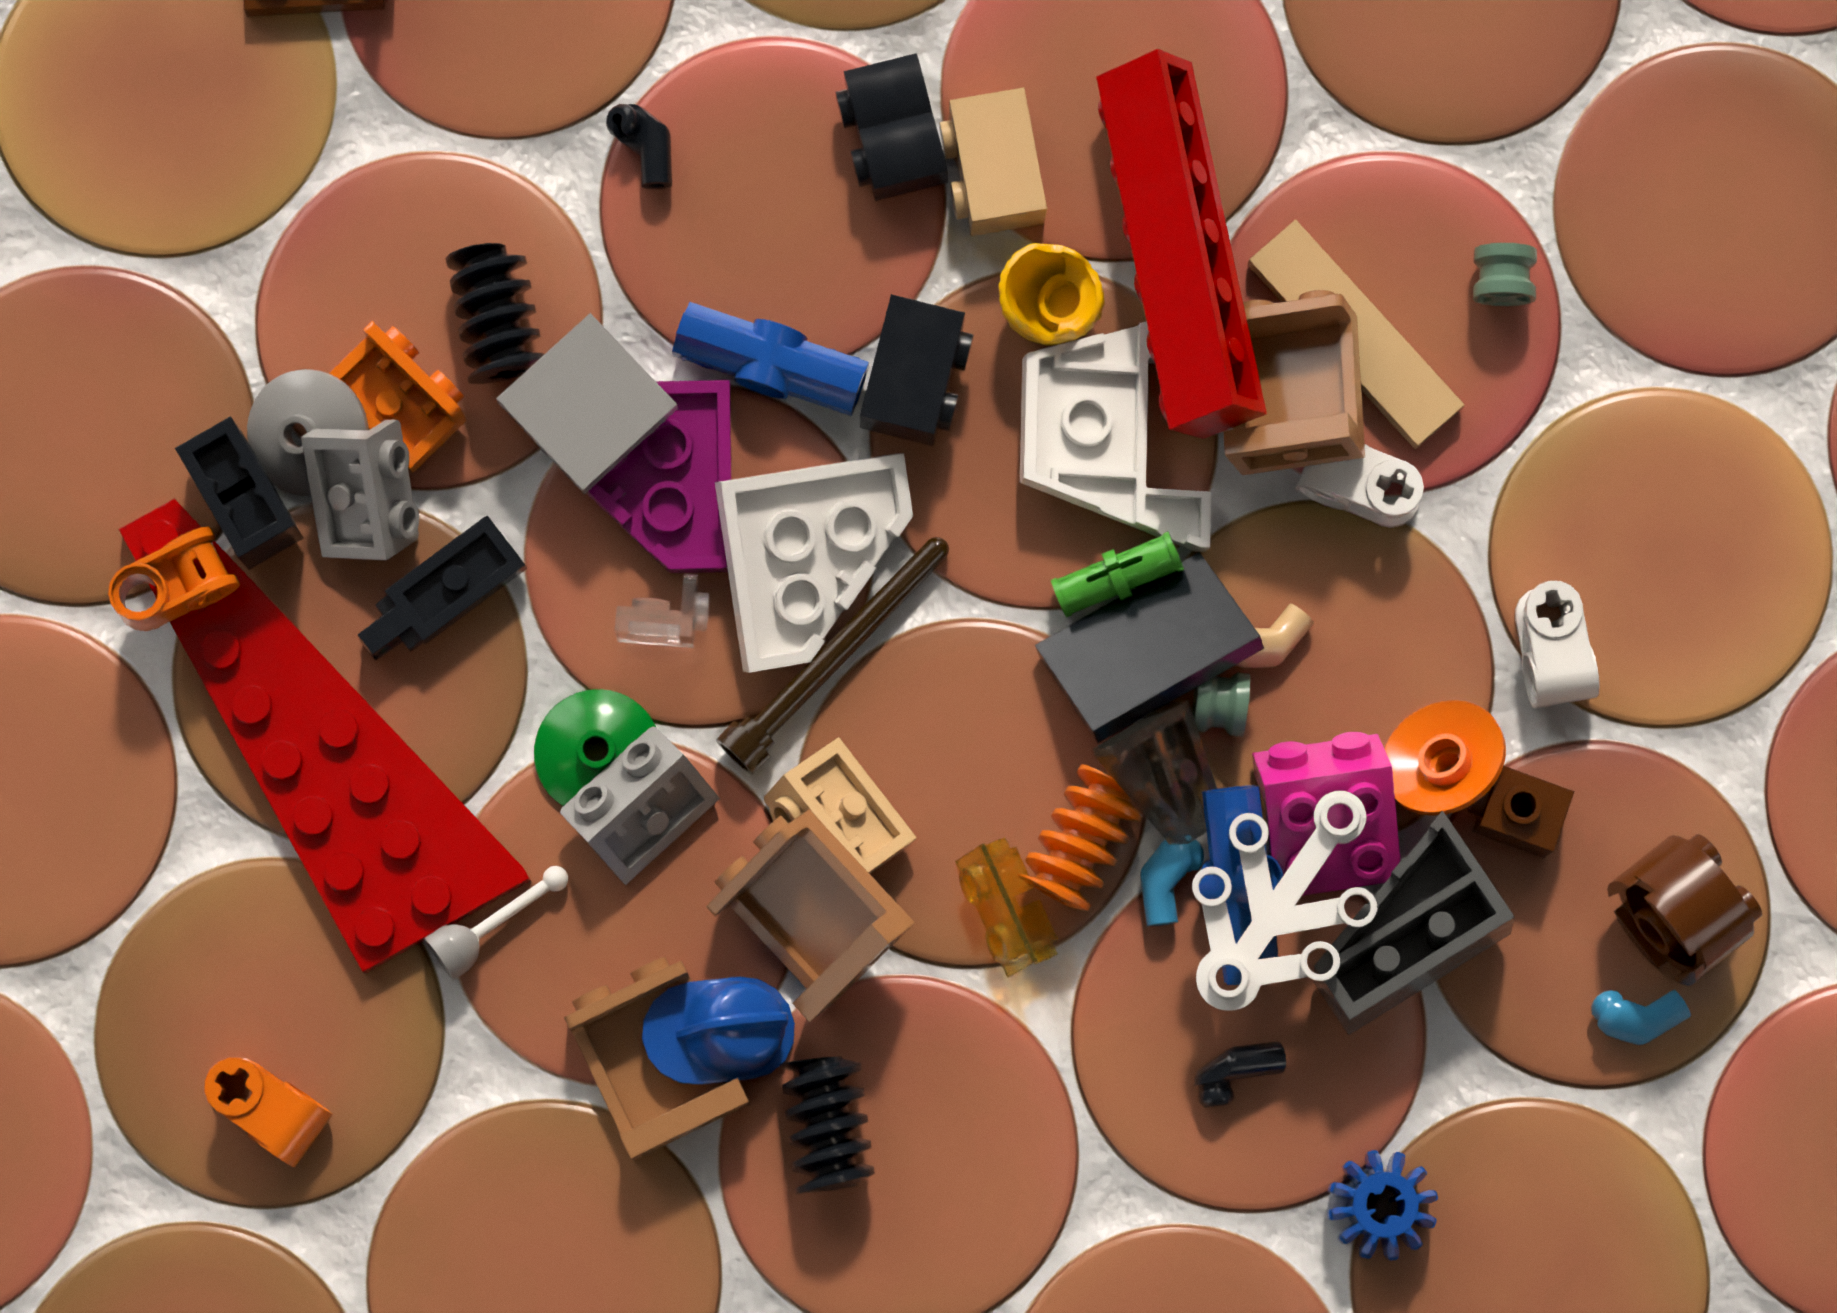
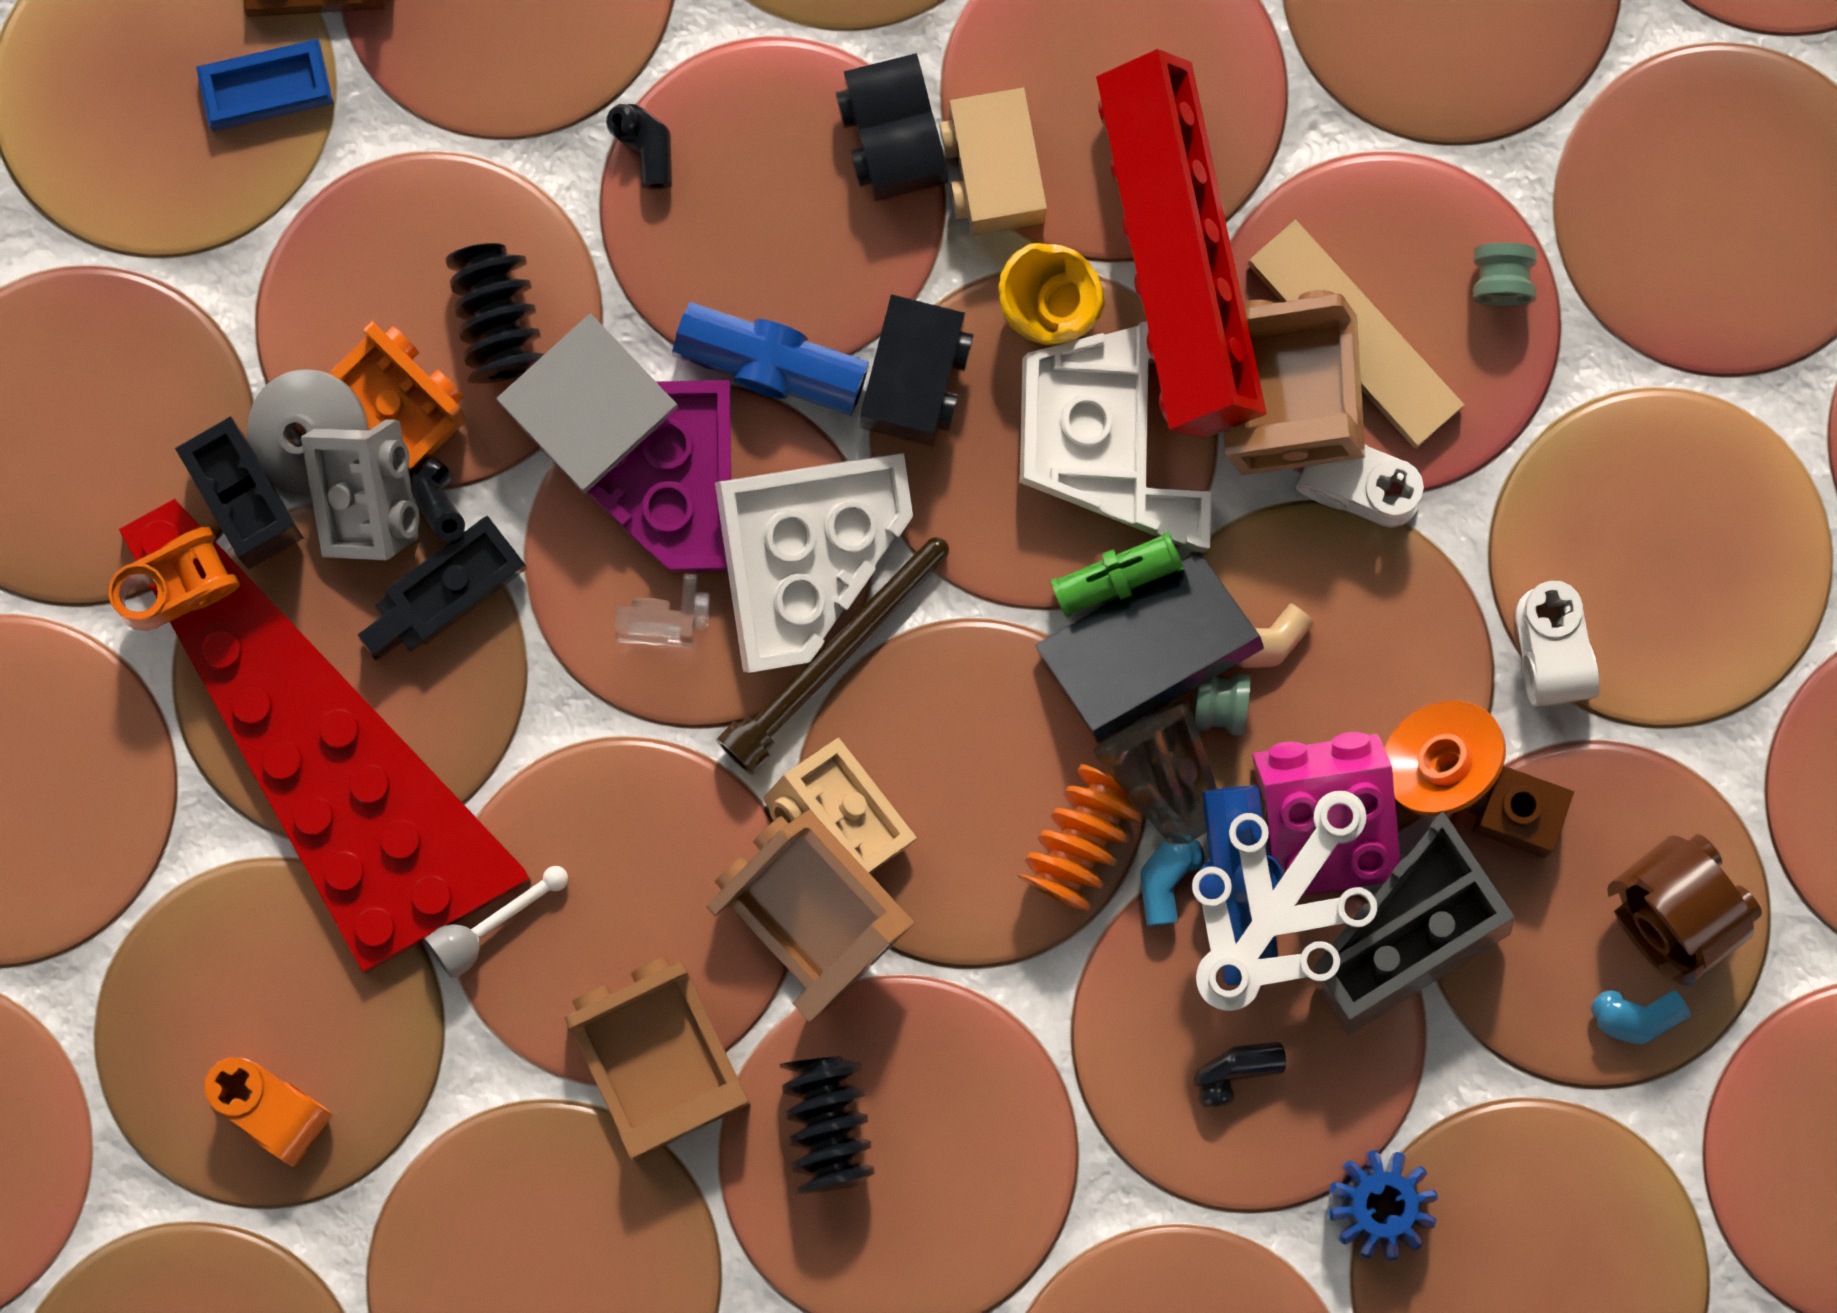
(265, 85): none -> blue tile
(435, 505): none -> black arm
(575, 722): green dish -> none
(639, 804): light grey bracket -> none
(718, 1030): blue piece -> none
(1013, 933): clear yellow hinge -> none

